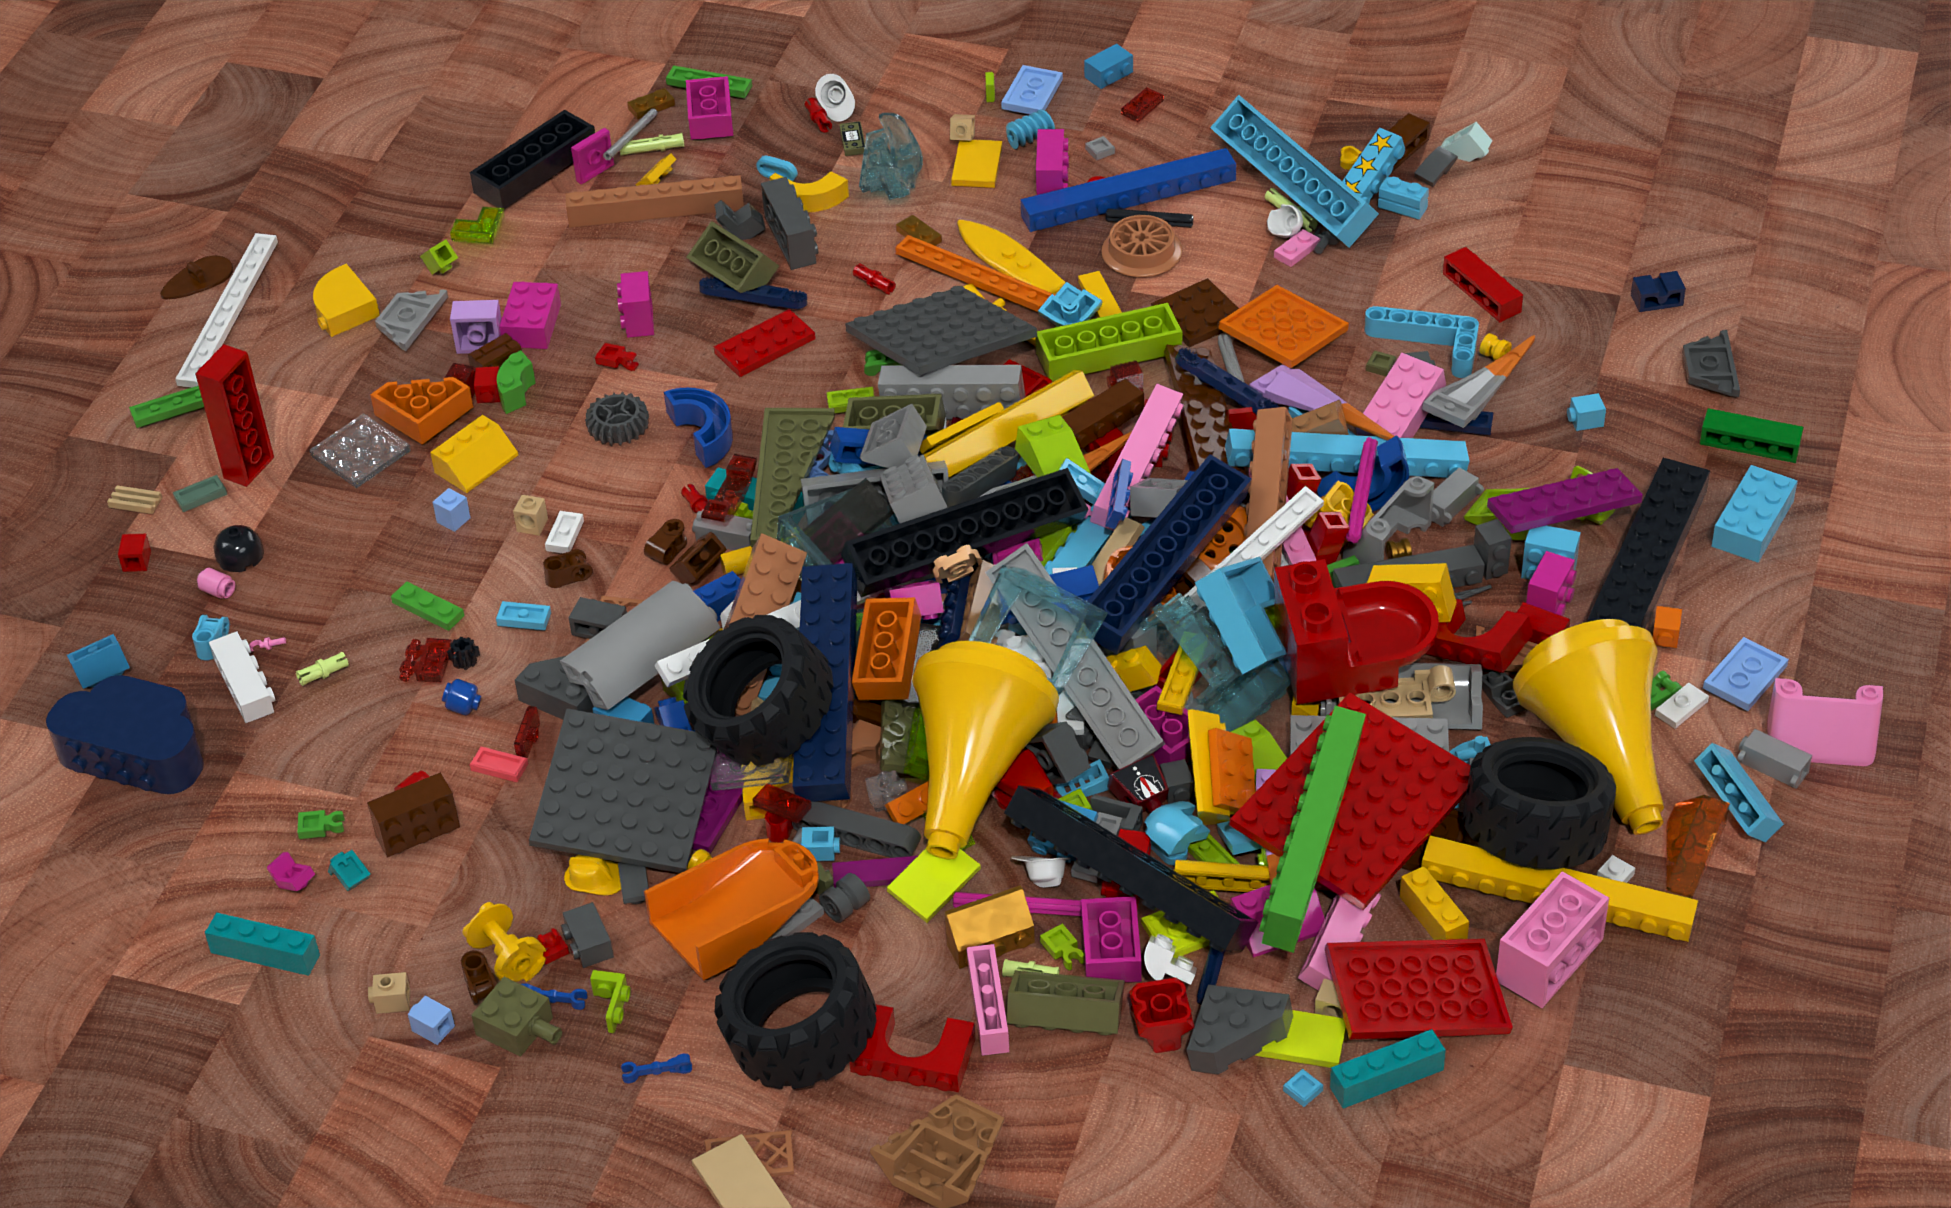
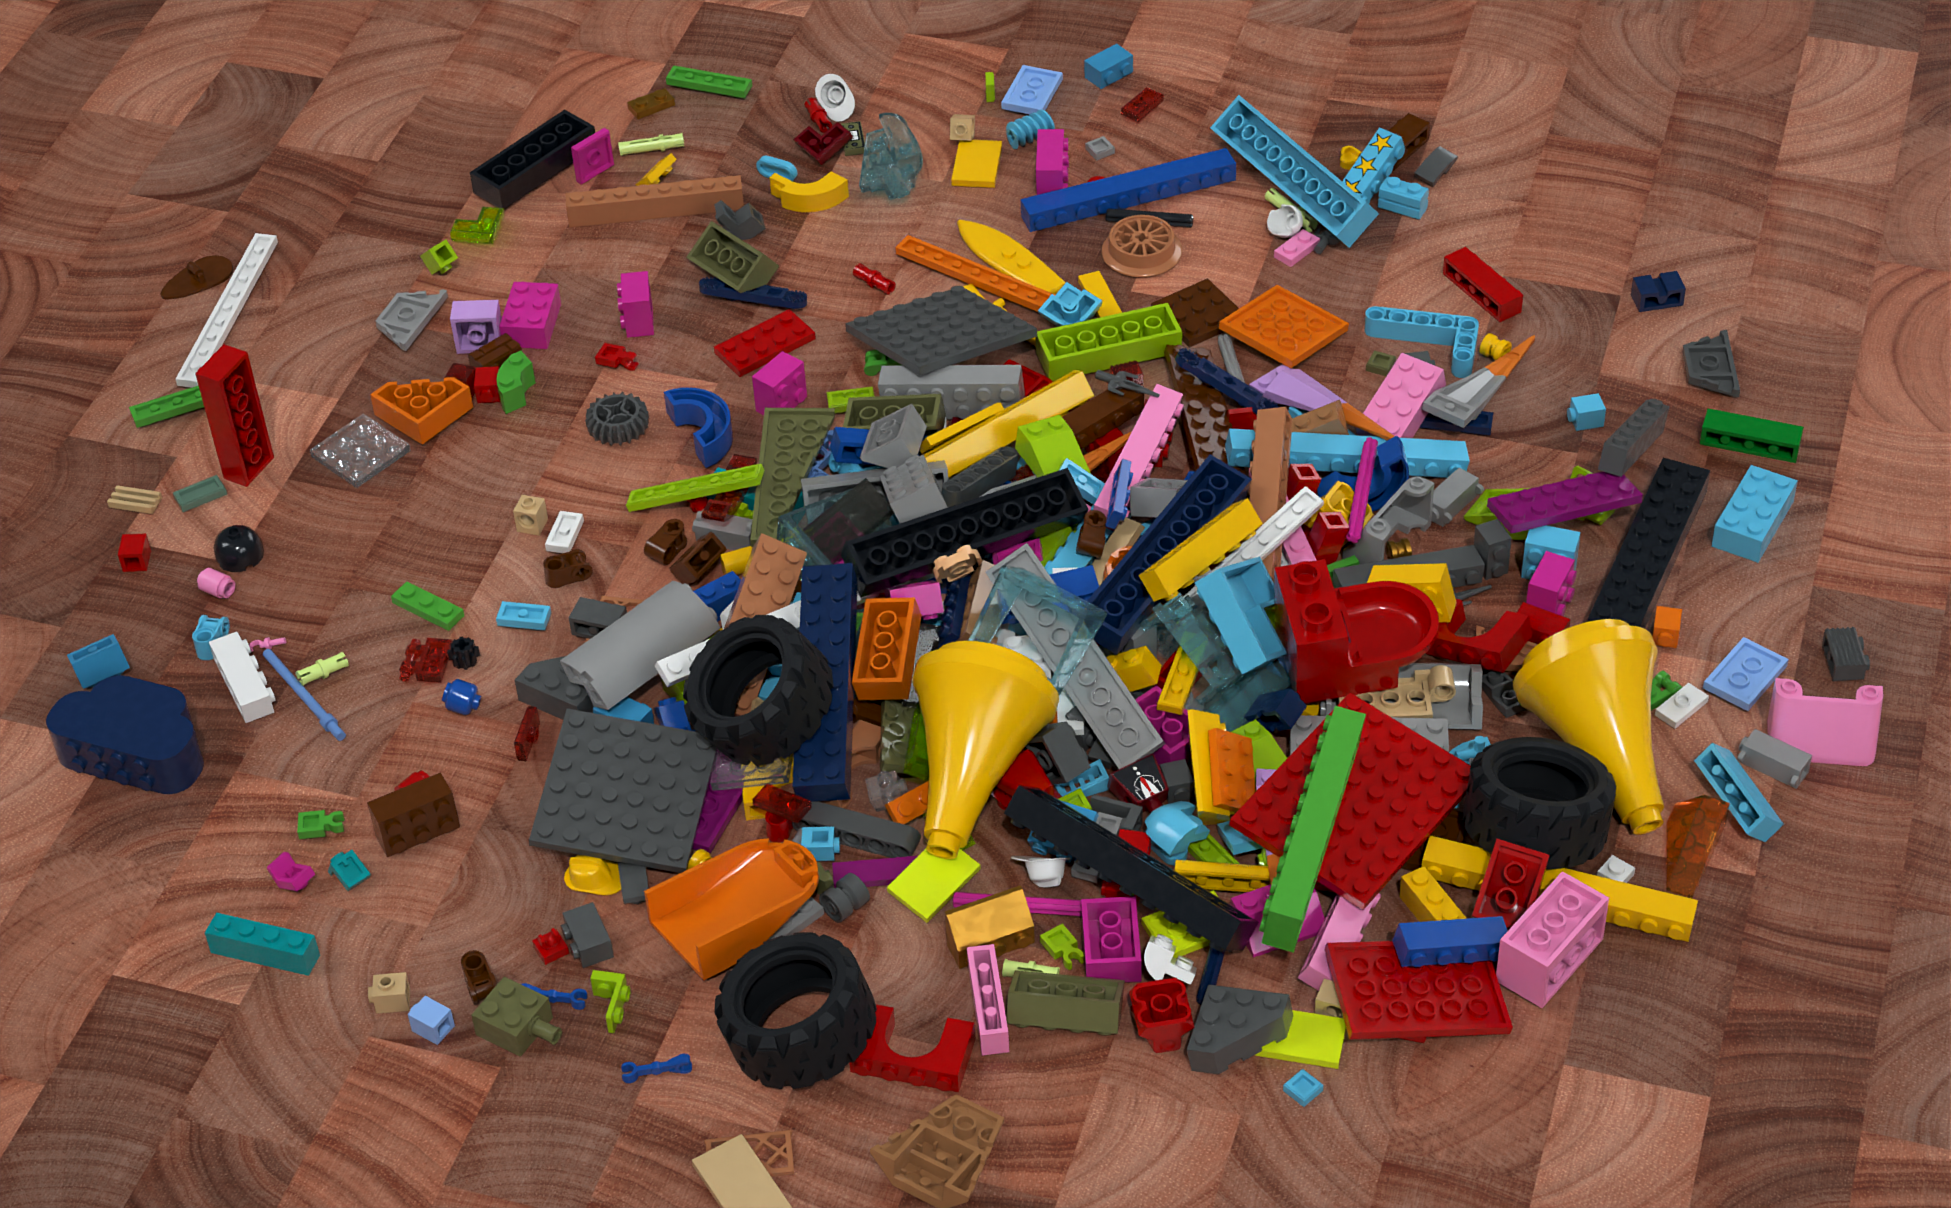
(326, 719): none -> medium blue bar
(343, 301): yellow brick -> none
(451, 509): light blue brick -> none
(473, 454): yellow slope -> none
(499, 764): coral tile -> none
(516, 957): yellow piece -> none
(631, 133): light grey piece -> none
(695, 487): none -> lime tile
(709, 108): dark pink brick -> none
(780, 383): none -> dark pink brick
(789, 223): dark grey brick -> none
(824, 146): none -> dark red brick
(918, 229): pearl gold plate -> none
(1092, 534): none -> reddish brown piece
(1119, 382): none -> dark grey piece
(1200, 550): none -> yellow brick
(1277, 710): none -> dark blue brick
(1387, 1068): teal brick -> none
(1449, 941): none -> blue brick
(1468, 143): light aqua slope -> none
(1510, 882): none -> red slope
(1633, 437): none -> dark grey brick
(1845, 654): none -> dark grey brick

